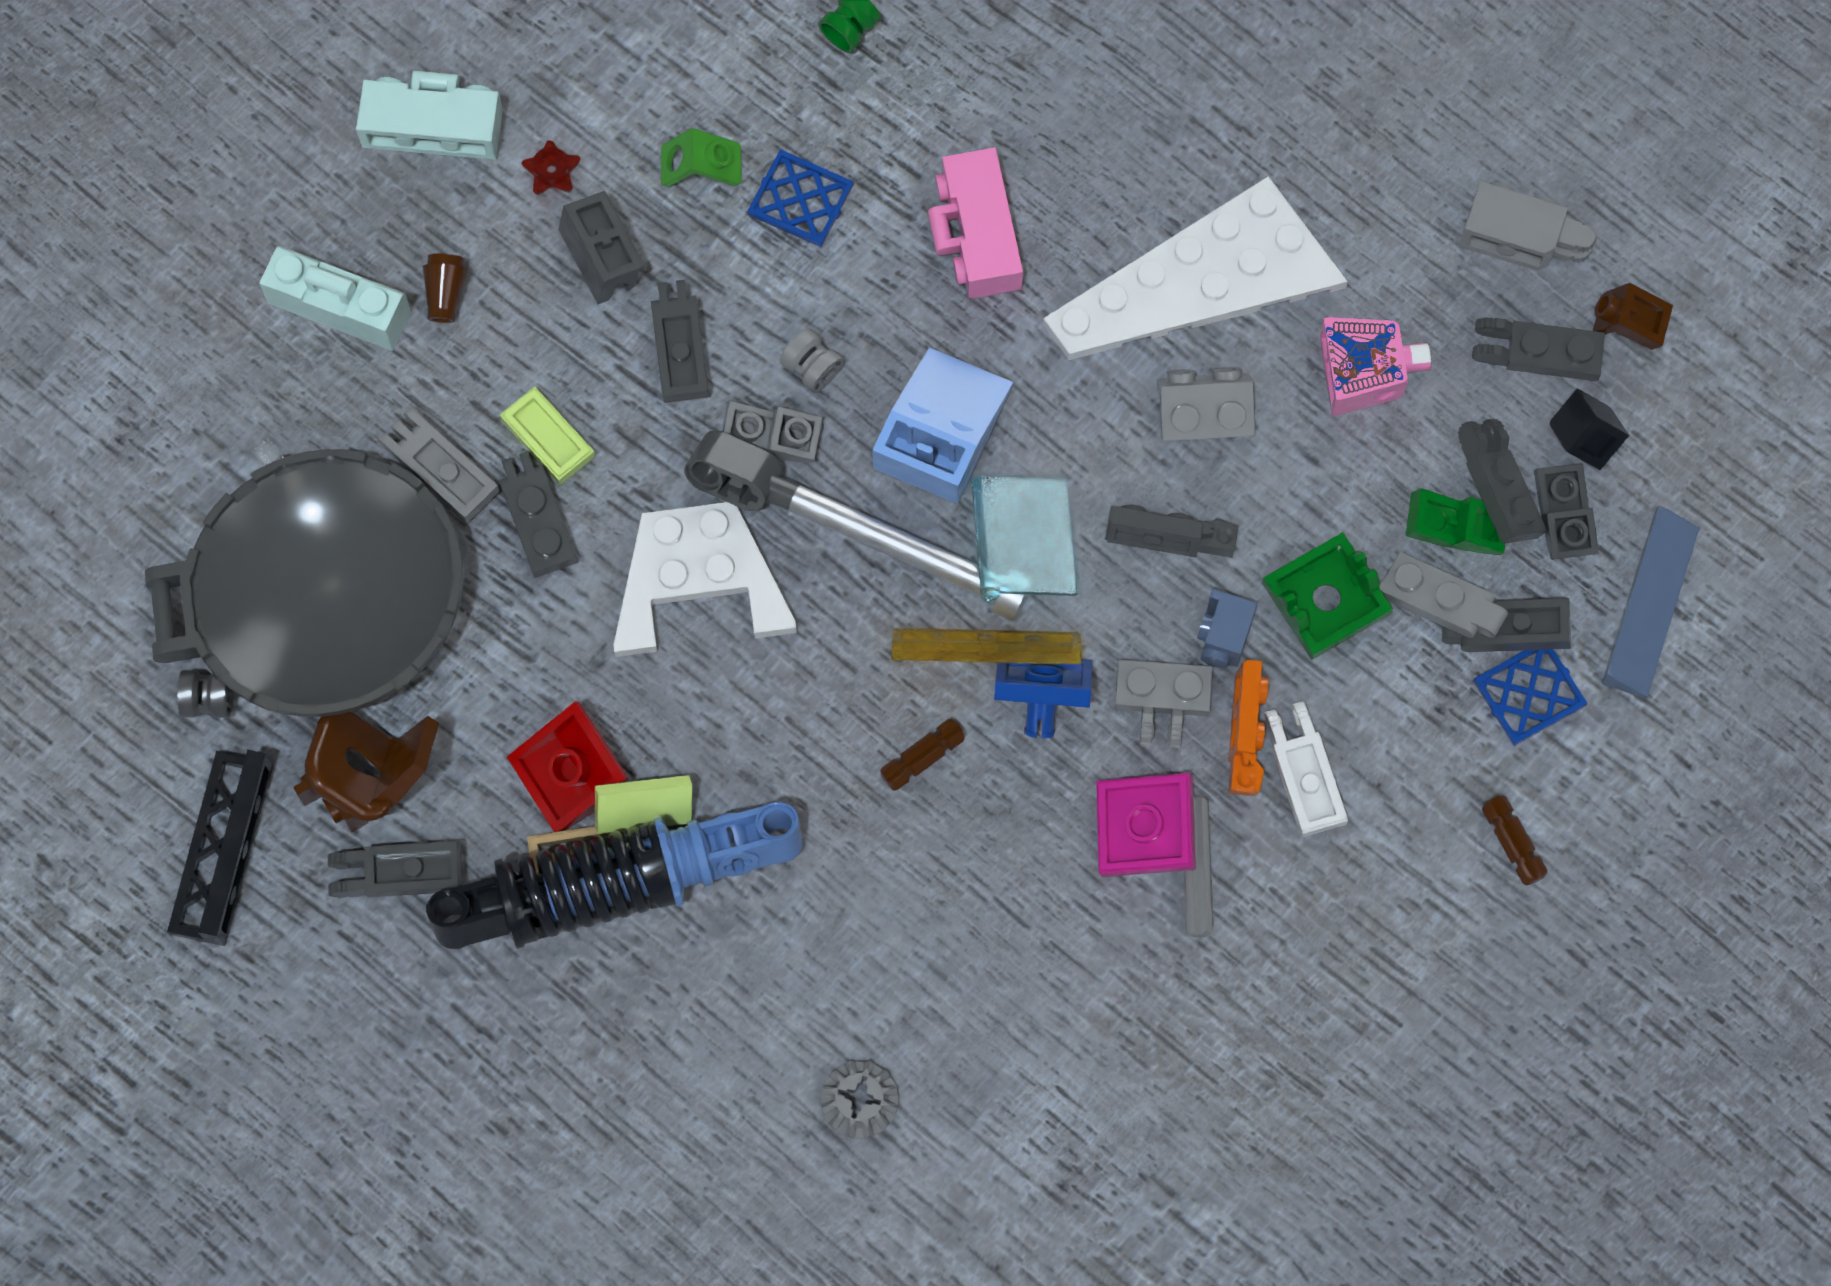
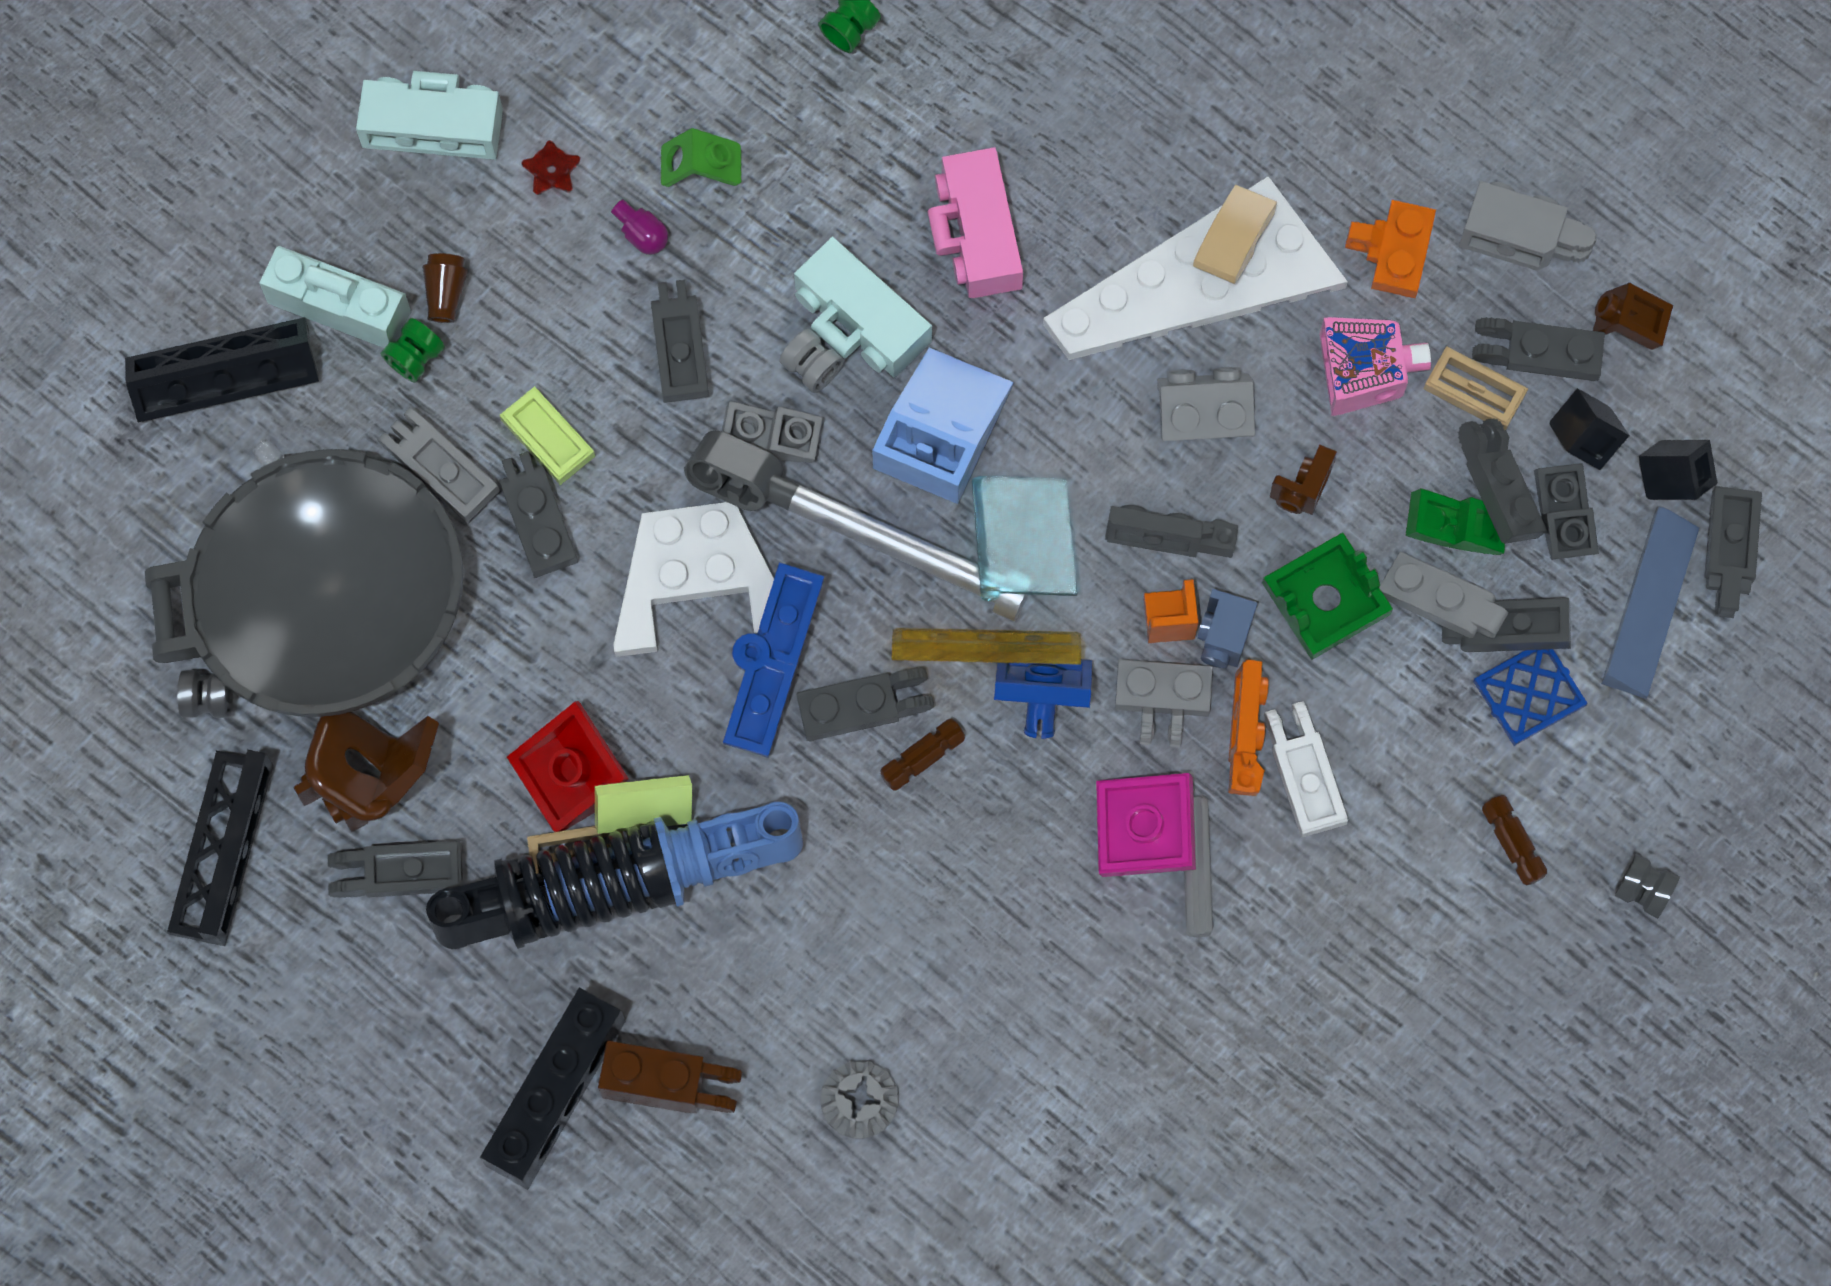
(220, 370): none -> black fence
(412, 350): none -> green wheel
(552, 1088): none -> black brick
(600, 245): dark grey hinge -> none
(641, 228): none -> magenta cylinder
(663, 1079): none -> reddish brown hinge
(771, 659): none -> blue hinge
(786, 225): blue window -> none
(860, 704): none -> dark grey hinge
(861, 302): none -> light aqua piece
(1171, 614): none -> orange panel
(1234, 234): none -> tan slope
(1313, 477): none -> reddish brown bracket
(1395, 246): none -> orange hinge
(1464, 401): none -> tan tile
(1647, 886): none -> dark grey wheel
(1678, 469): none -> black panel
(1732, 546): none -> dark grey hinge

